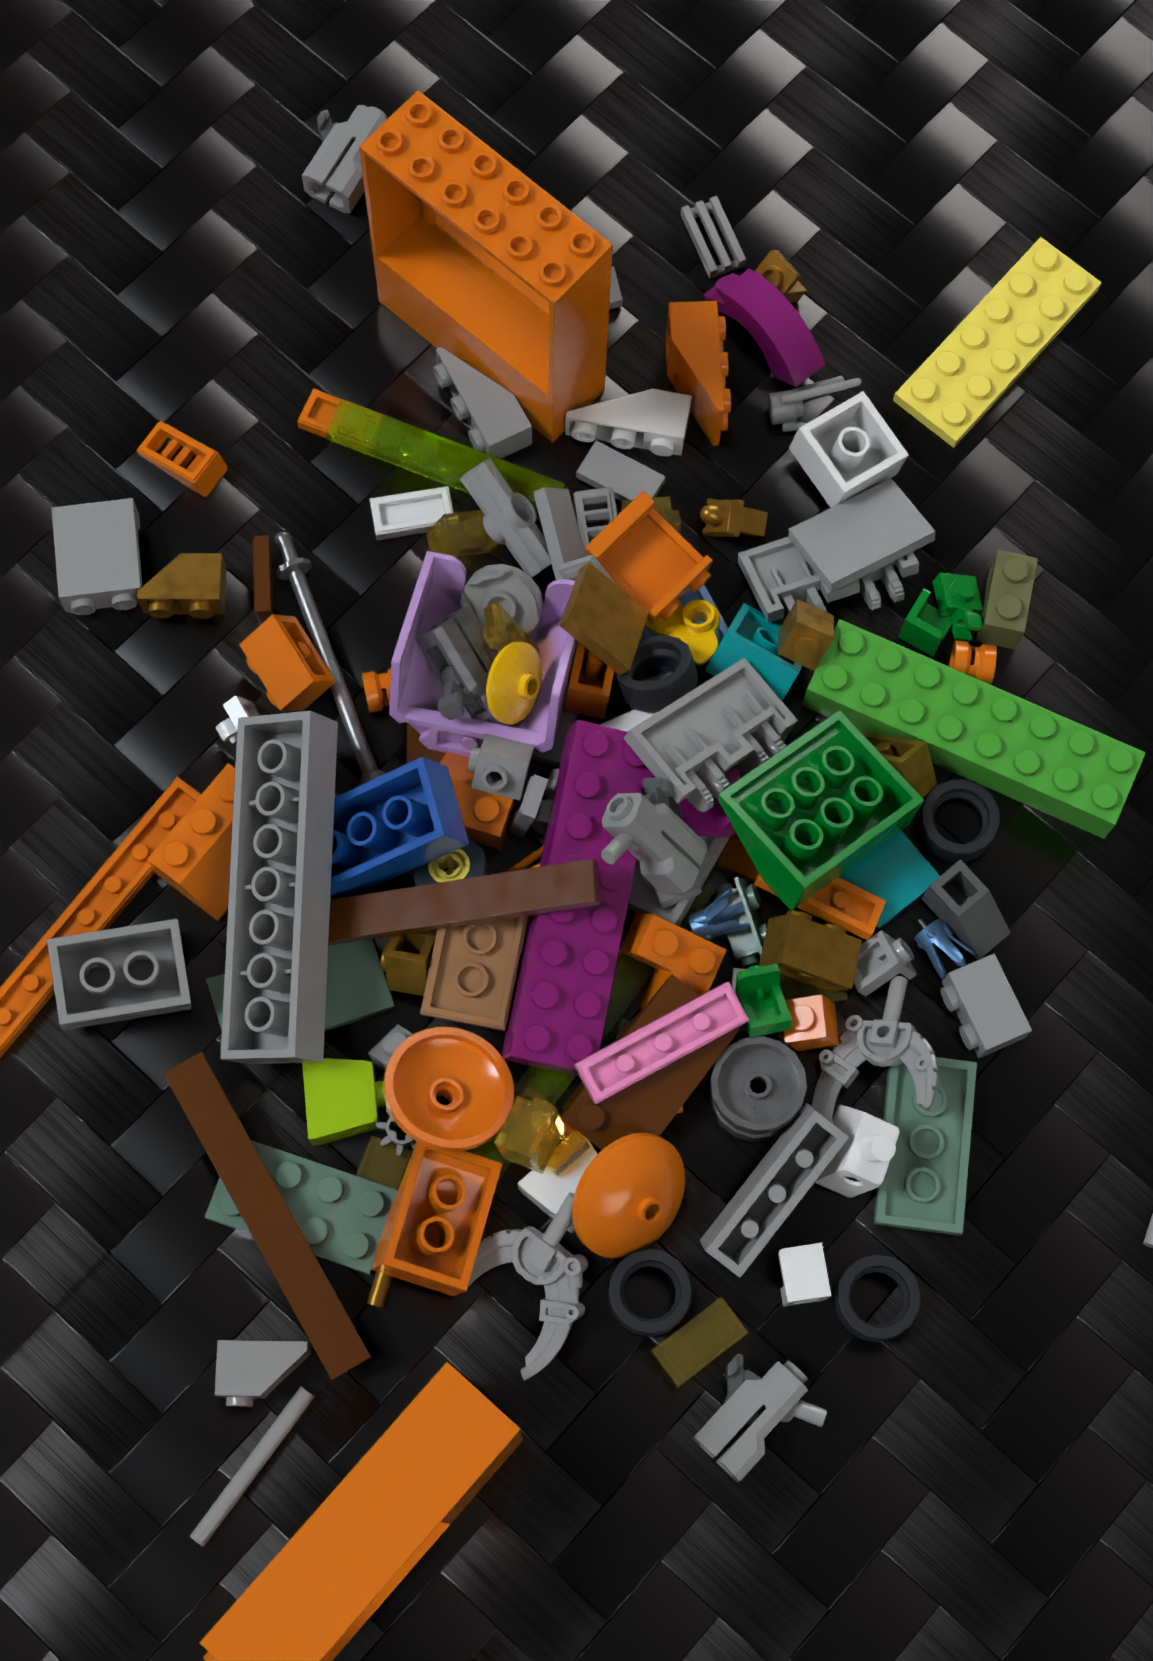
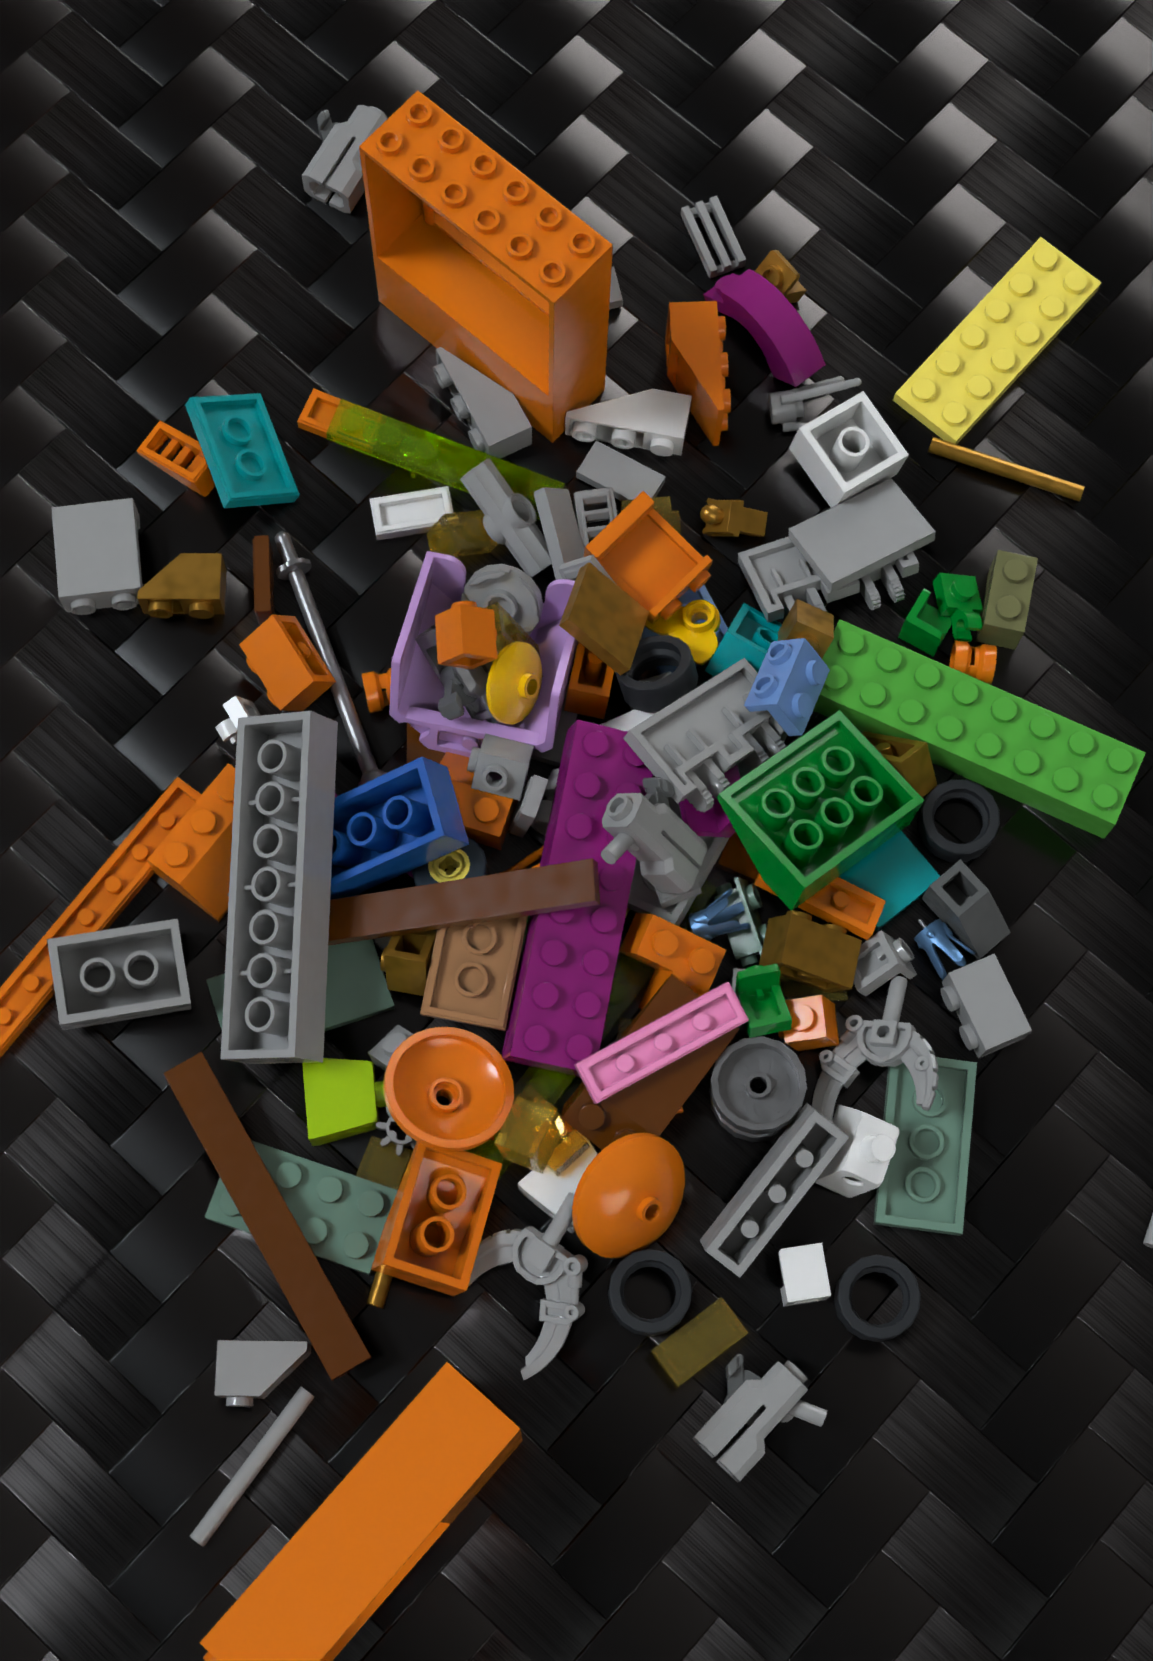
(242, 450): none -> teal tile
(466, 636): none -> orange brick
(788, 684): none -> medium blue bracket
(1006, 469): none -> pearl gold bar

